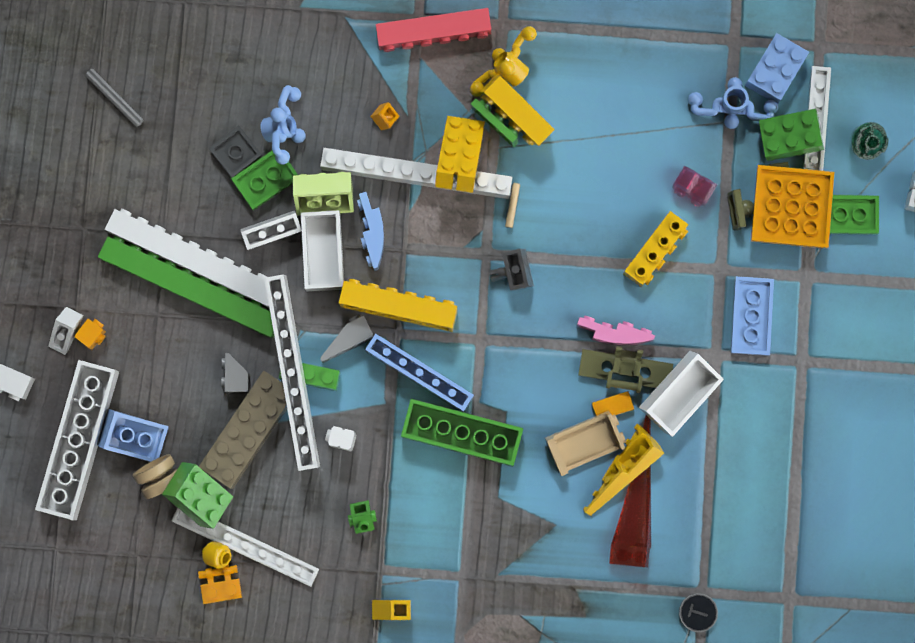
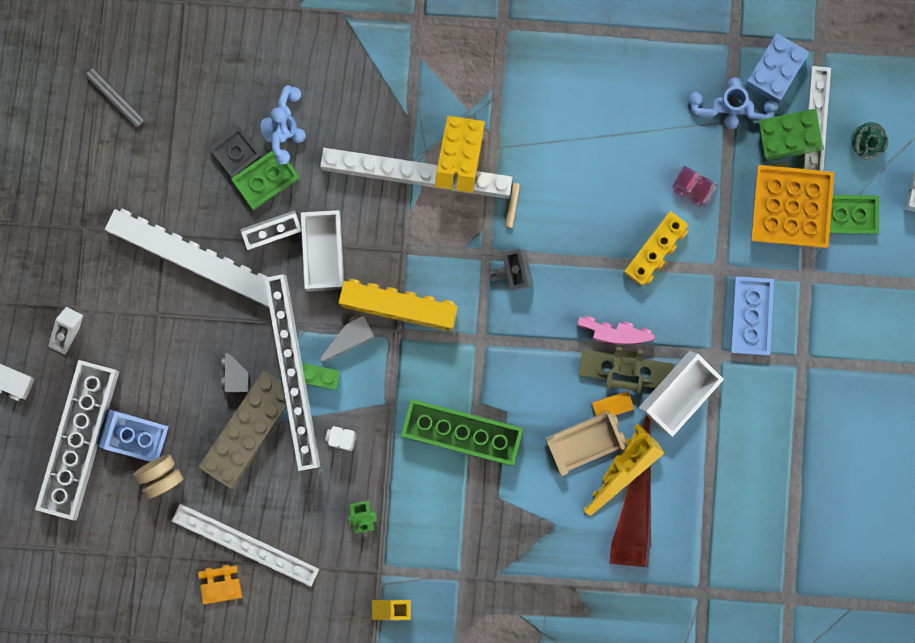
(91, 333): light orange brick -> none
(187, 286): bright green brick -> none
(197, 495): bright green brick -> none
(216, 555): yellow head -> none
(323, 192): yellowish green brick -> none
(373, 238): light blue slope -> none
(385, 116): light orange slope -> none
(419, 373): light blue brick -> none
(433, 29): coral brick -> none
(495, 122): bright green plate -> none
(507, 63): yellow wheel -> none
(517, 110): yellow piece -> none
(698, 612): black tile -> none
(739, 209): olive tile -> none

